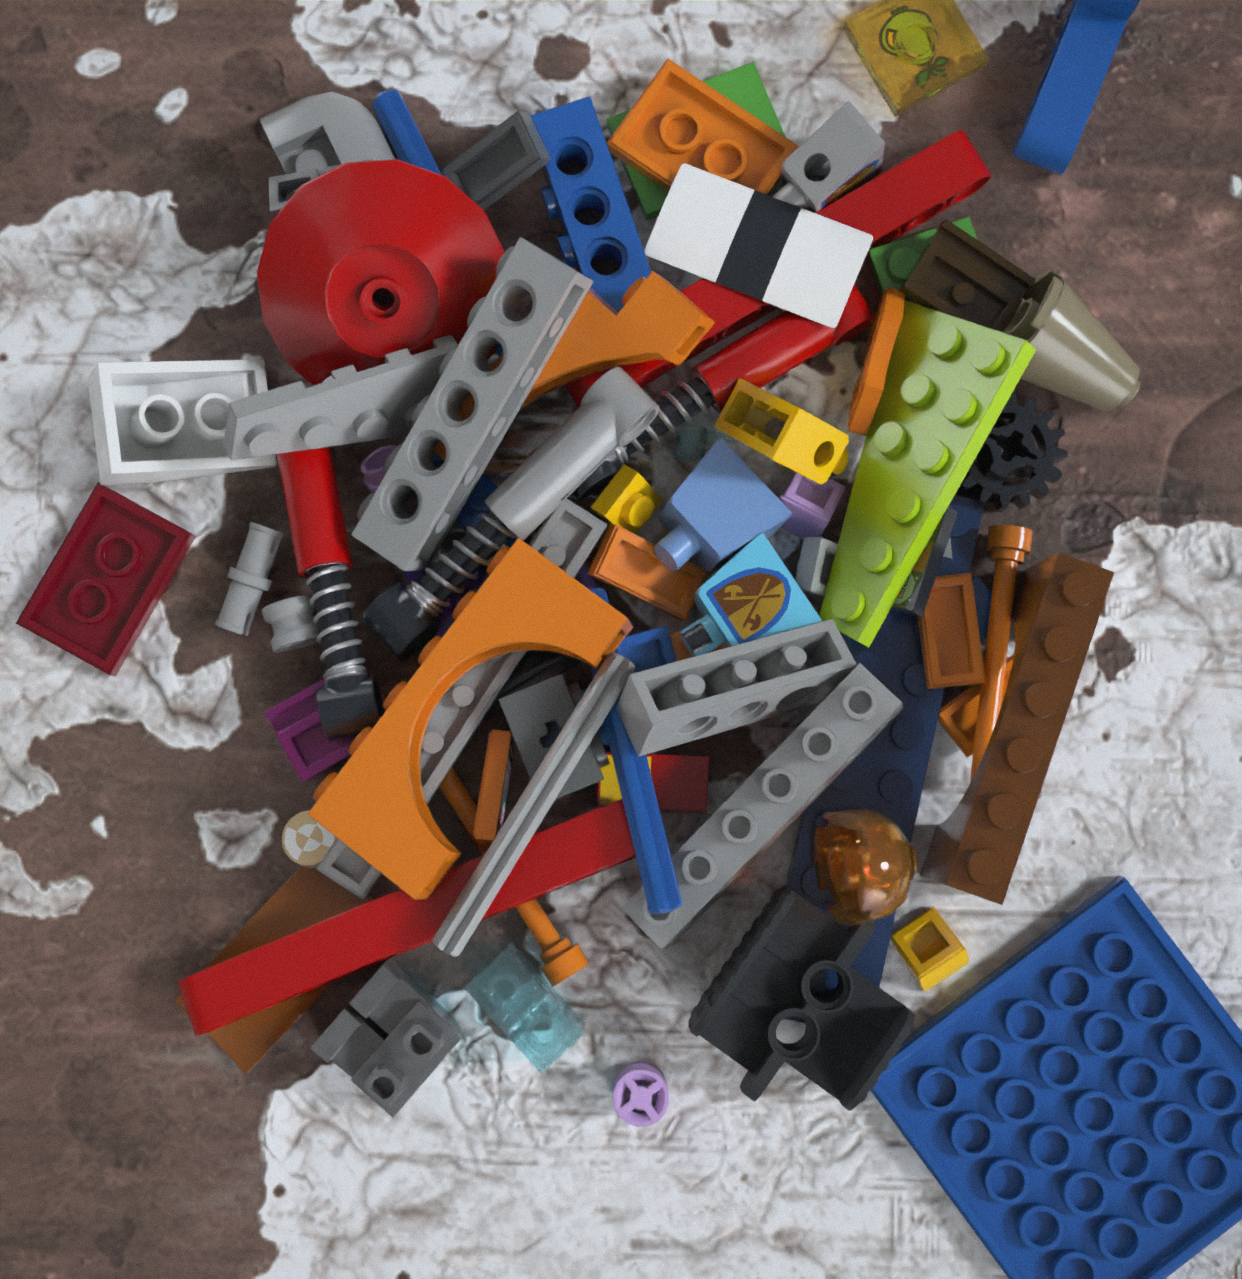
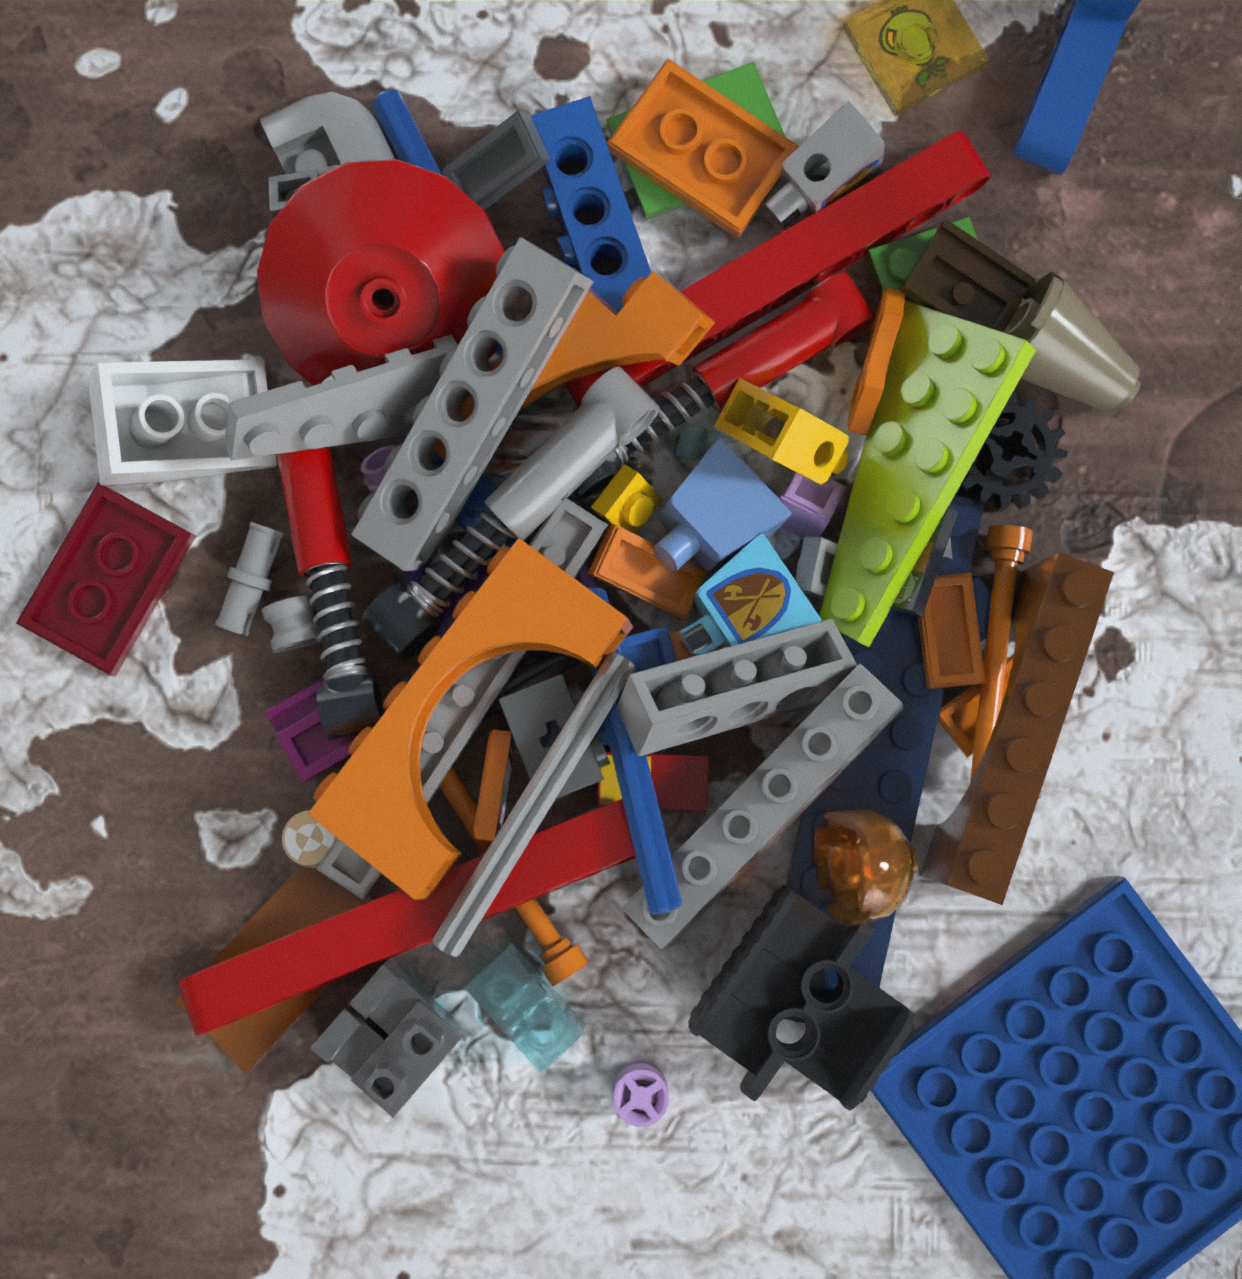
(758, 245): white sticker -> none
(929, 949): yellow slope -> none

